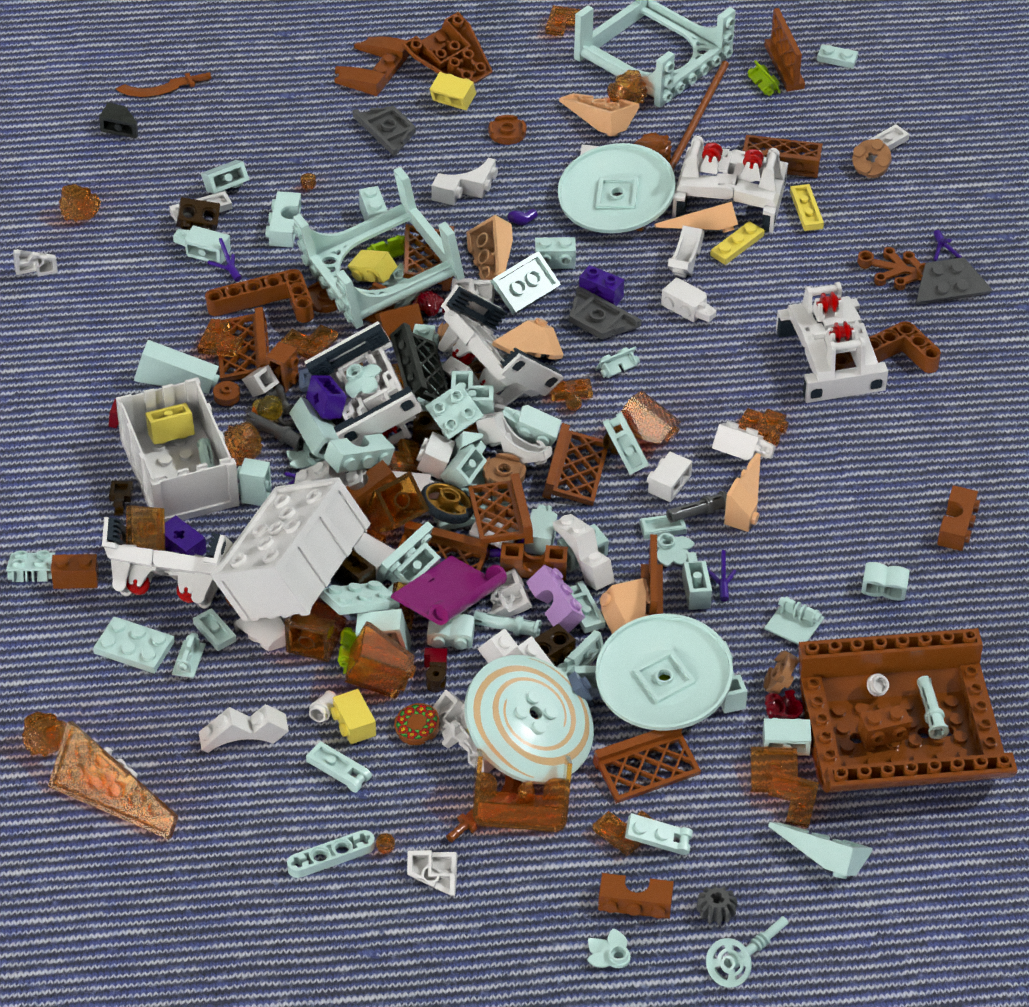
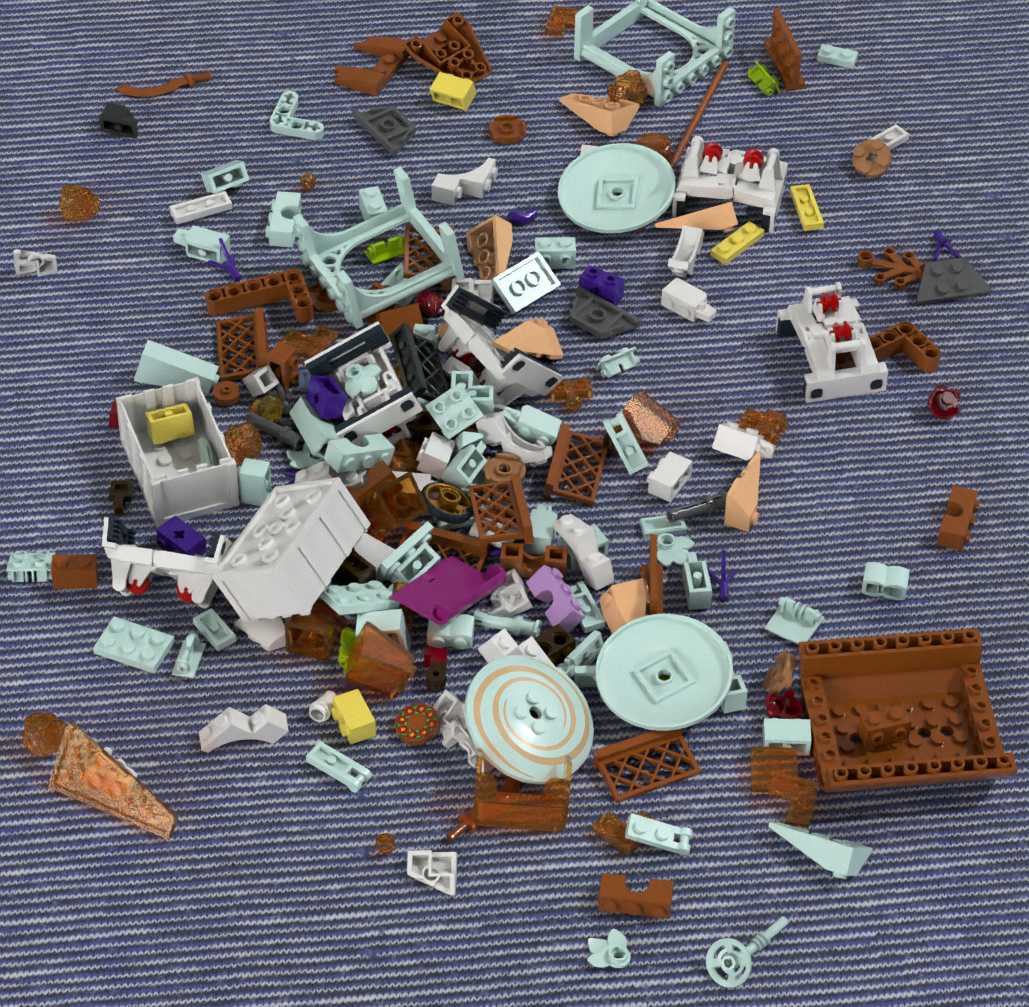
(145, 527): clear orange plate -> none
(198, 209): dark brown brick -> none
(217, 342): clear orange plate -> none
(309, 129): none -> light aqua beam
(329, 850): light aqua beam -> none
(372, 266): light yellow brick -> none
(526, 790): clear orange hinge -> none
(583, 688): sand blue plate -> none
(716, 904): dark grey gear -> none
(798, 164): dark orange fence -> none
(877, 685): white plate -> none
(934, 715): light aqua pin -> none
(943, 402): none -> dark red hair

